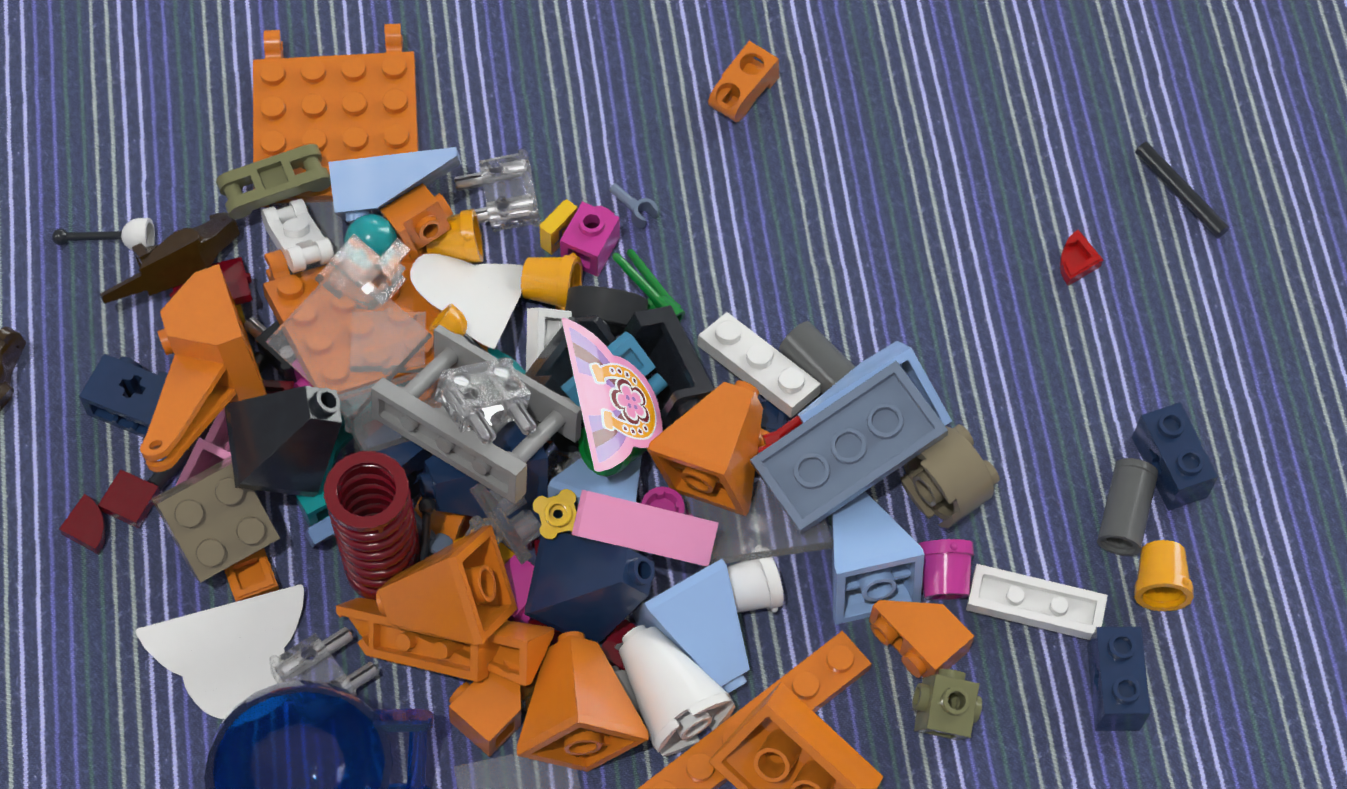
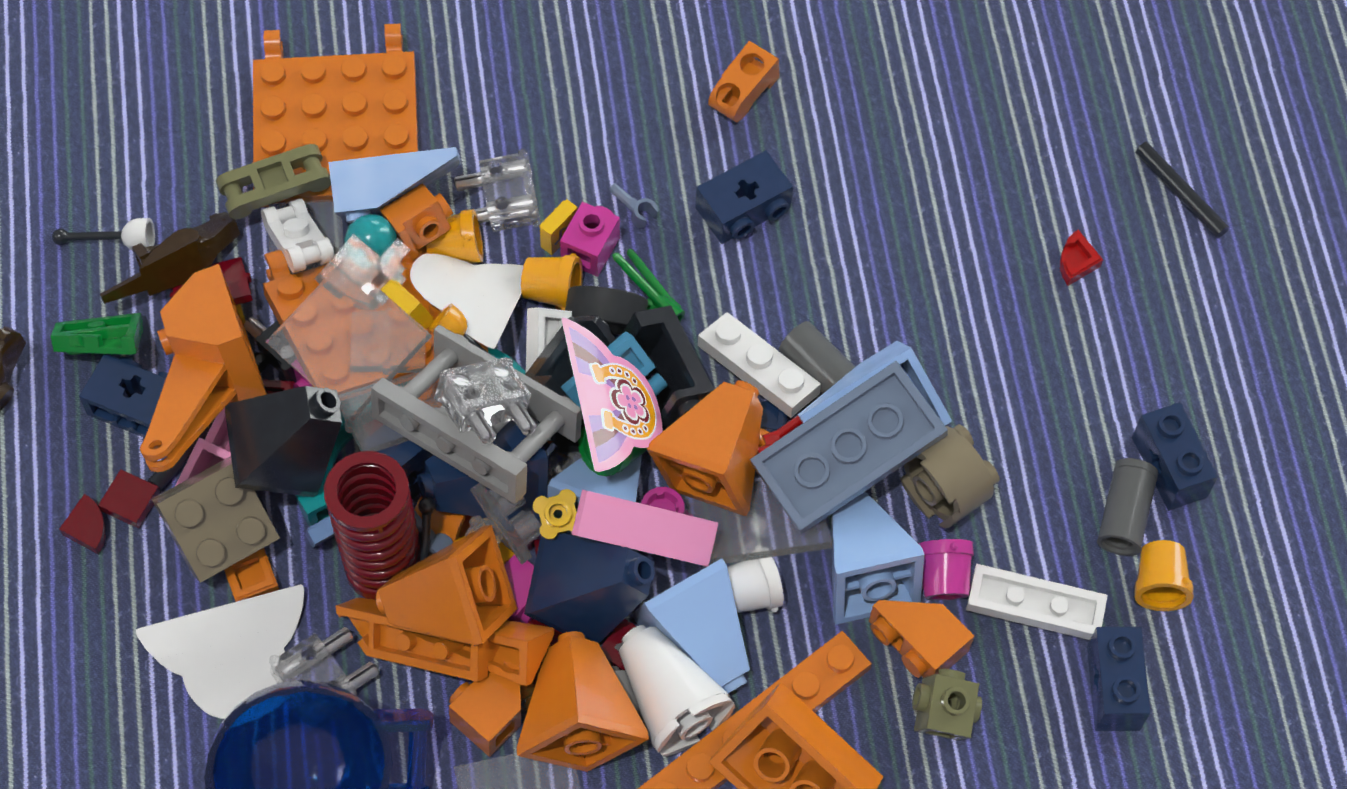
(99, 335): none -> green wing
(407, 302): none -> yellow tile
(744, 197): none -> dark blue brick

